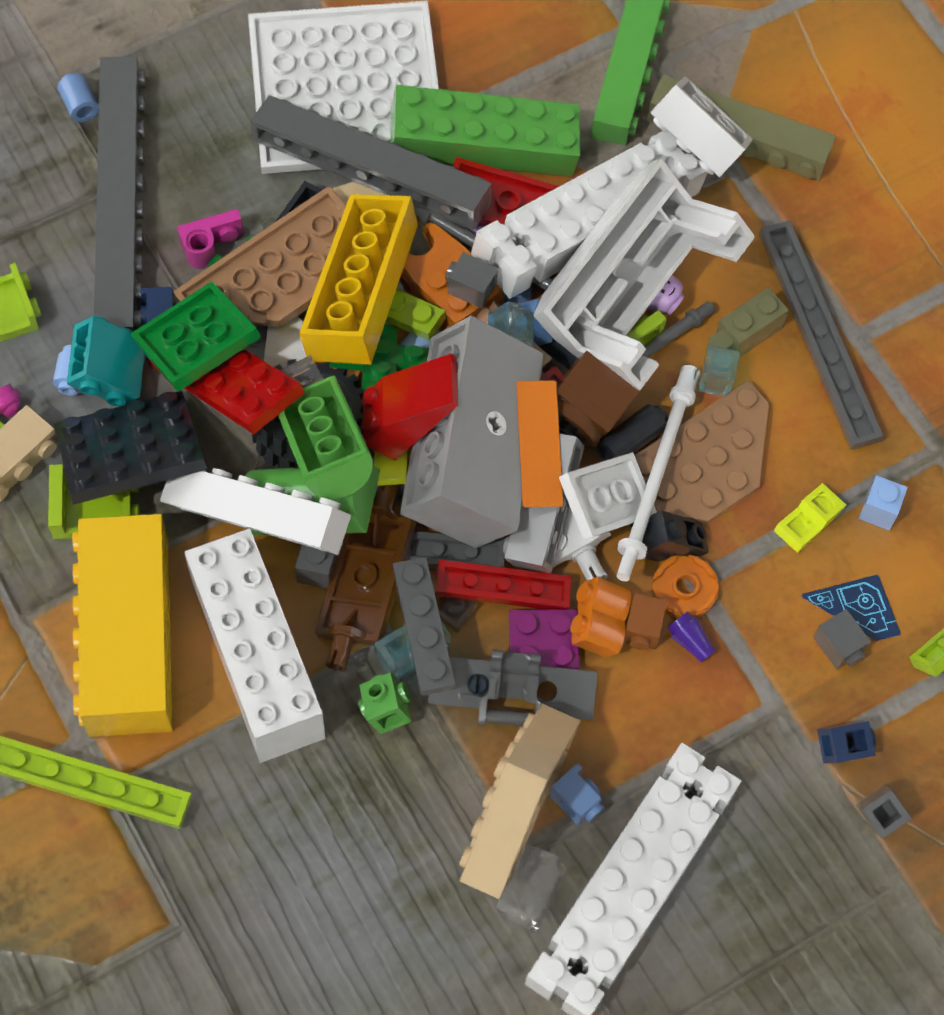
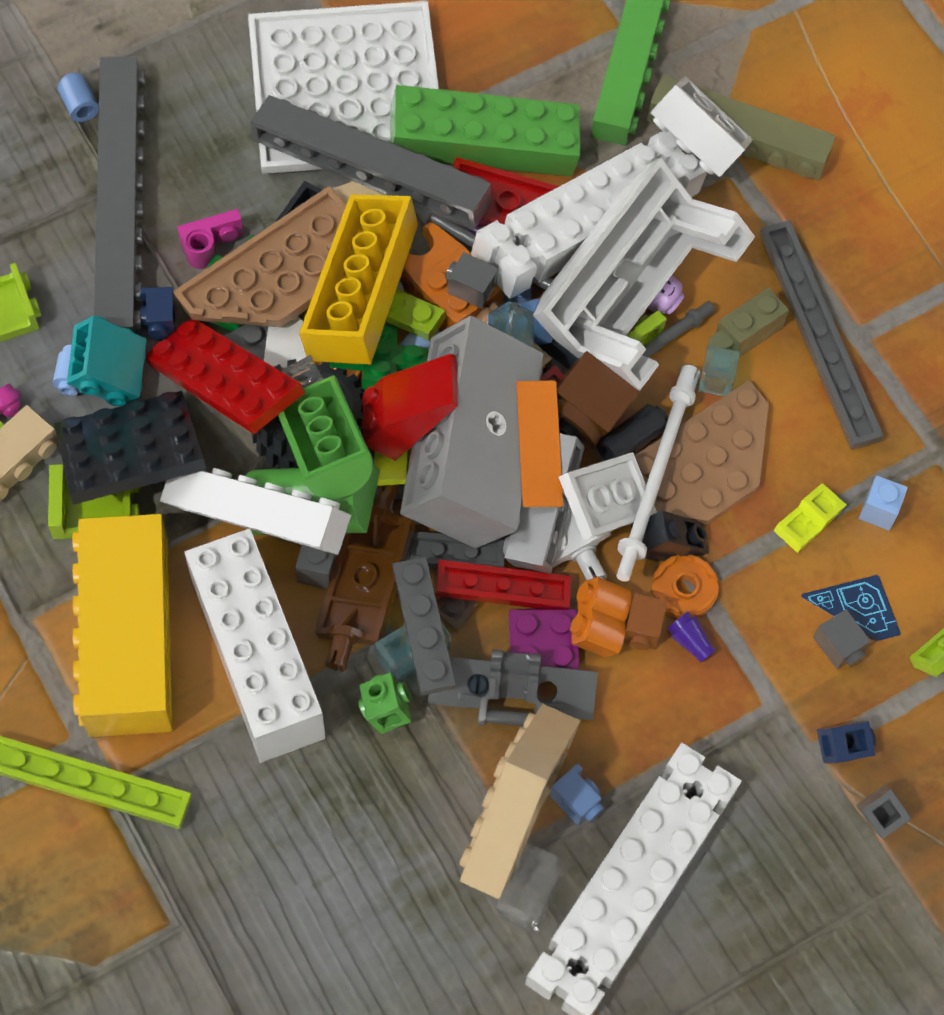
(195, 336): green plate -> none

